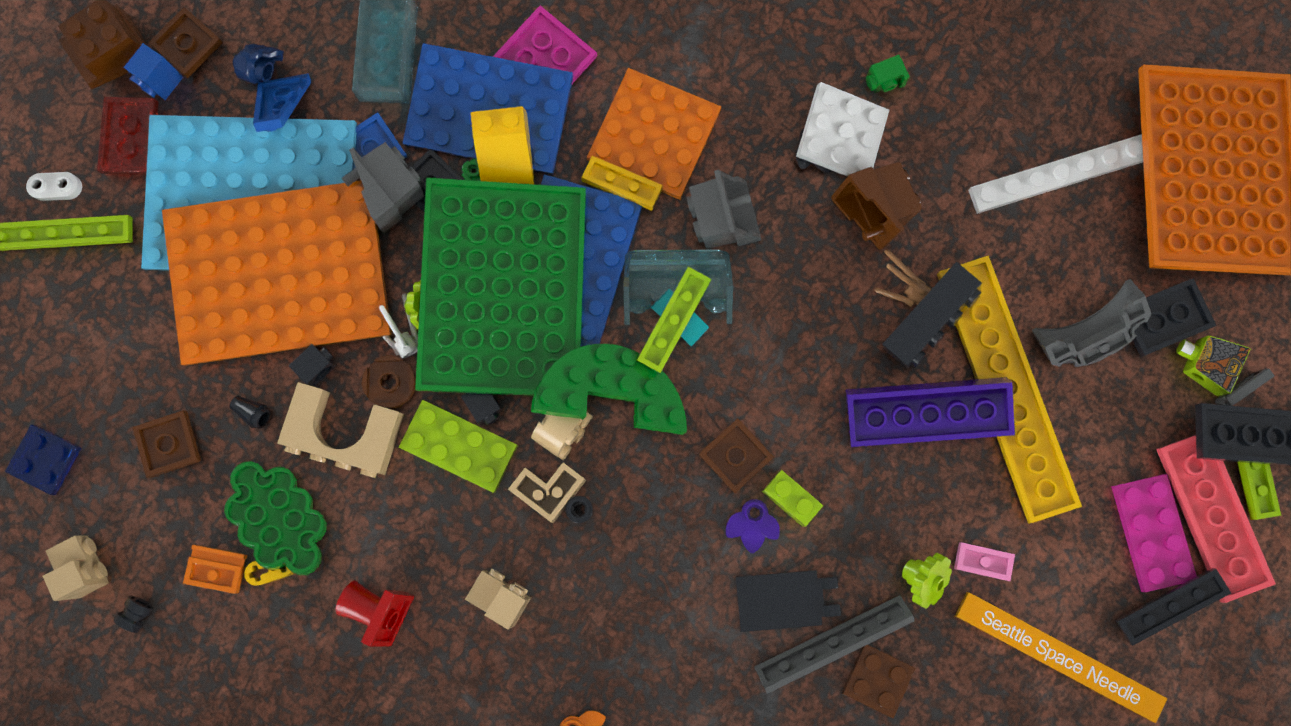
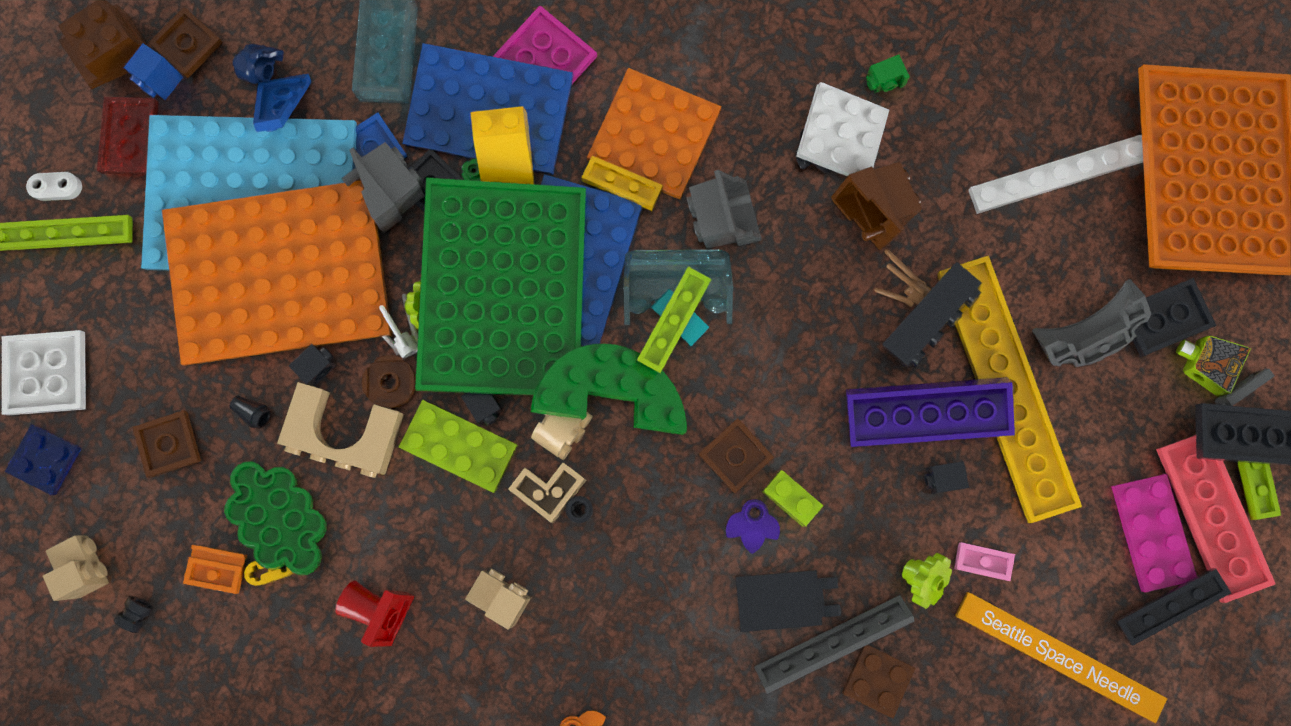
(43, 372): none -> white plate
(946, 477): none -> black brick

